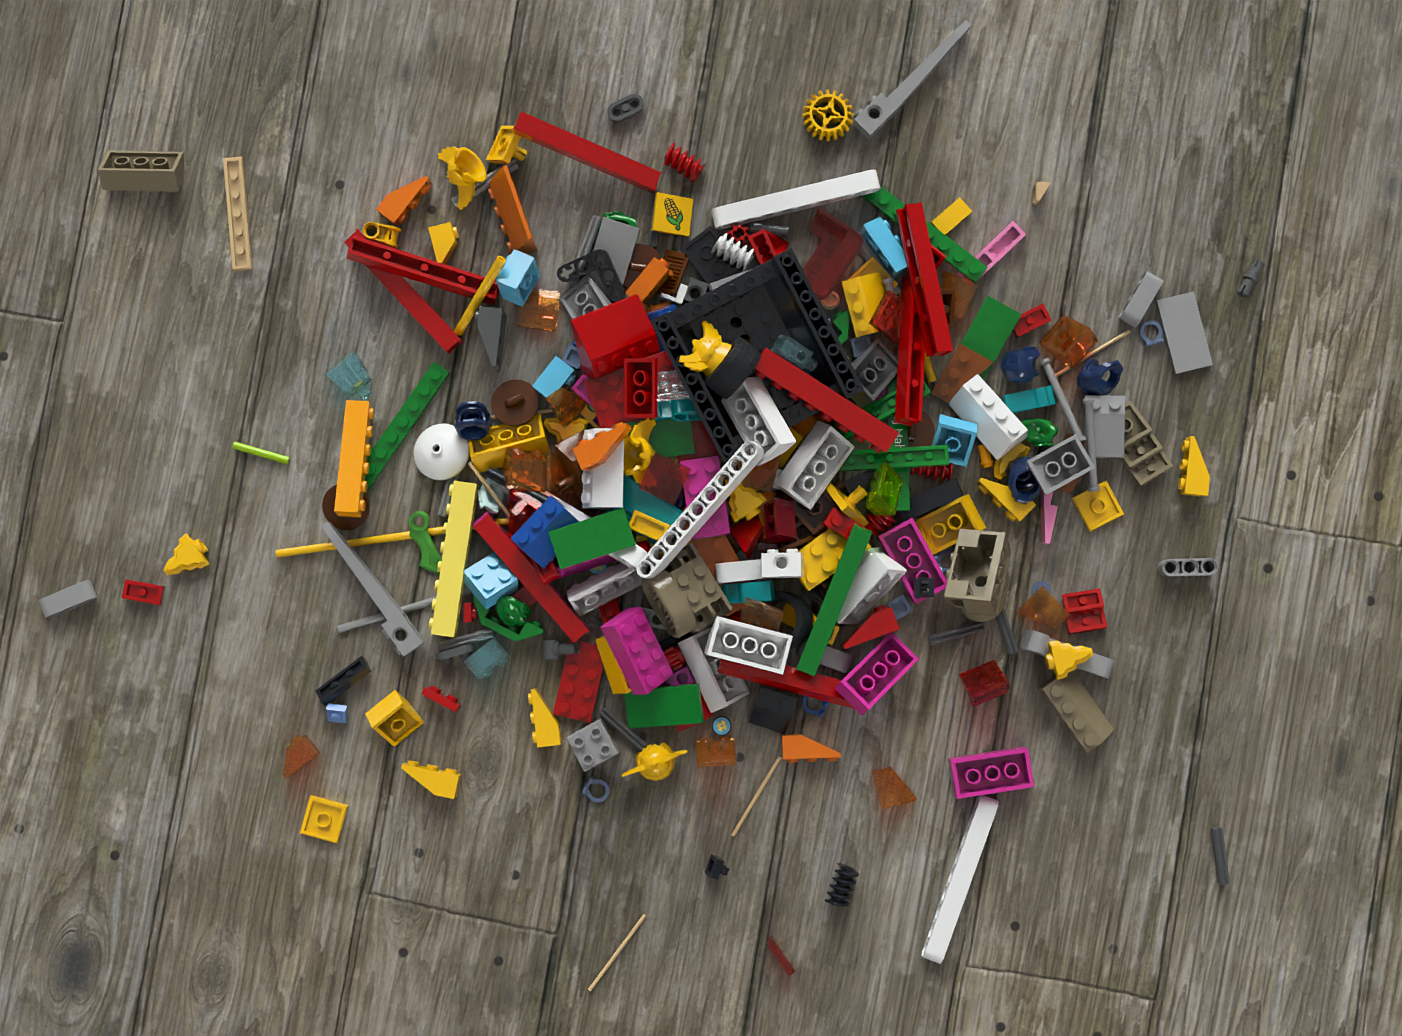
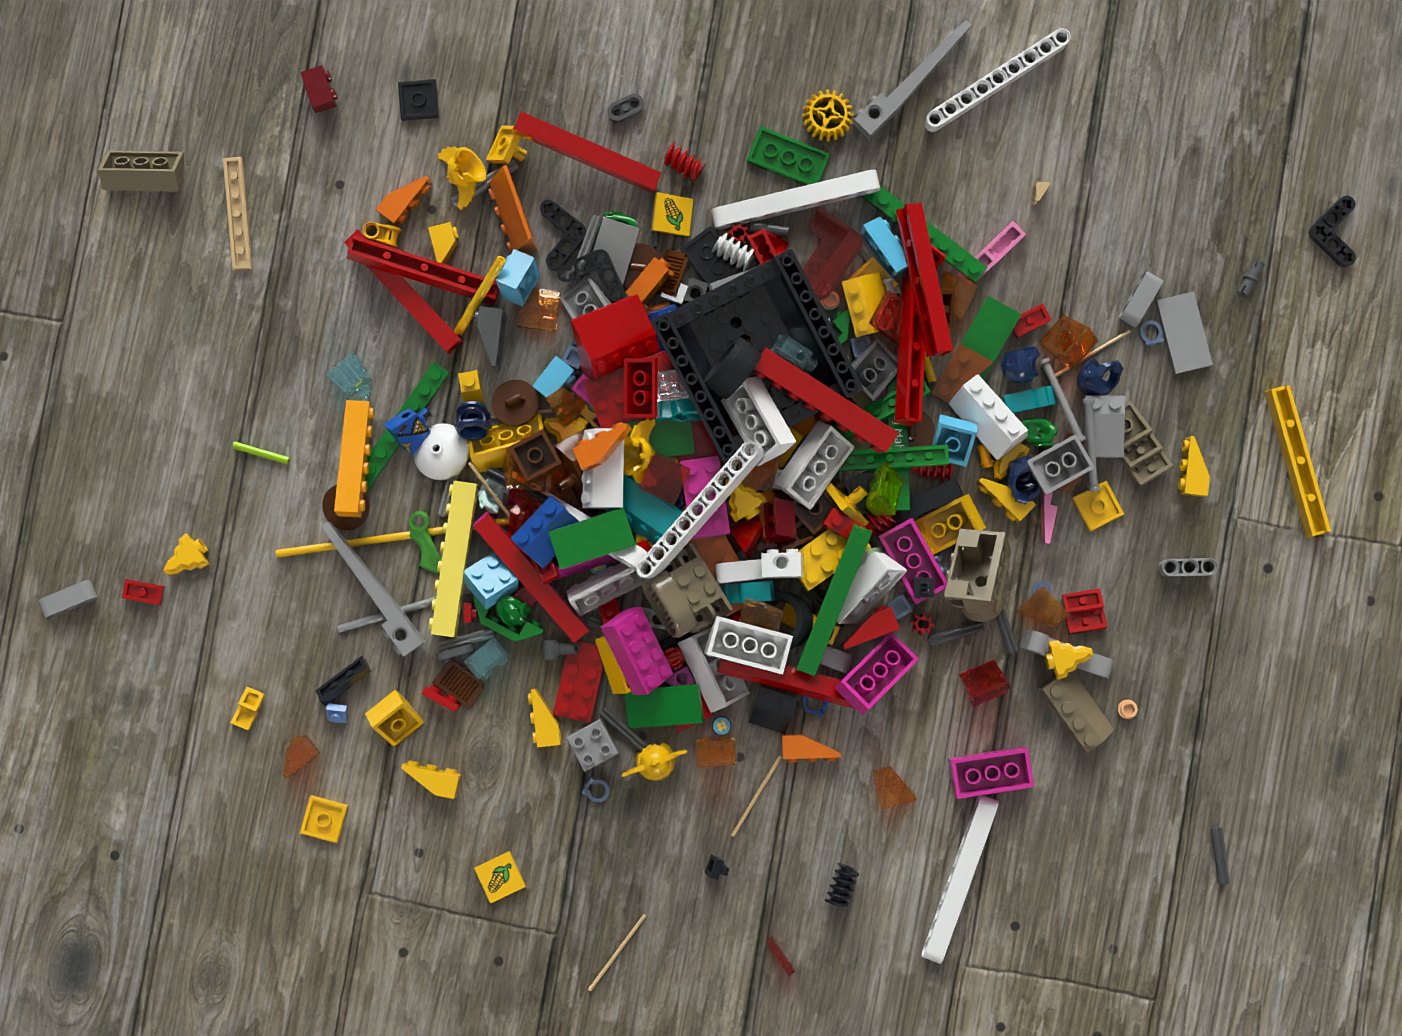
(247, 709): none -> yellow slope
(319, 89): none -> dark red brick
(409, 429): none -> blue torso
(418, 99): none -> black tile
(459, 683): none -> reddish brown window
(471, 386): none -> yellow slope
(500, 877): none -> yellow tile
(535, 456): none -> reddish brown brick
(569, 235): none -> black beam
(648, 525): yellow tile -> none
(707, 351): yellow helmet -> none
(787, 157): none -> green tile
(923, 618): none -> red gear
(951, 216): yellow tile -> none
(1003, 74): none -> white beam
(1127, 709): none -> light nougat plate
(1297, 461): none -> yellow tile
(1327, 229): none -> black beam

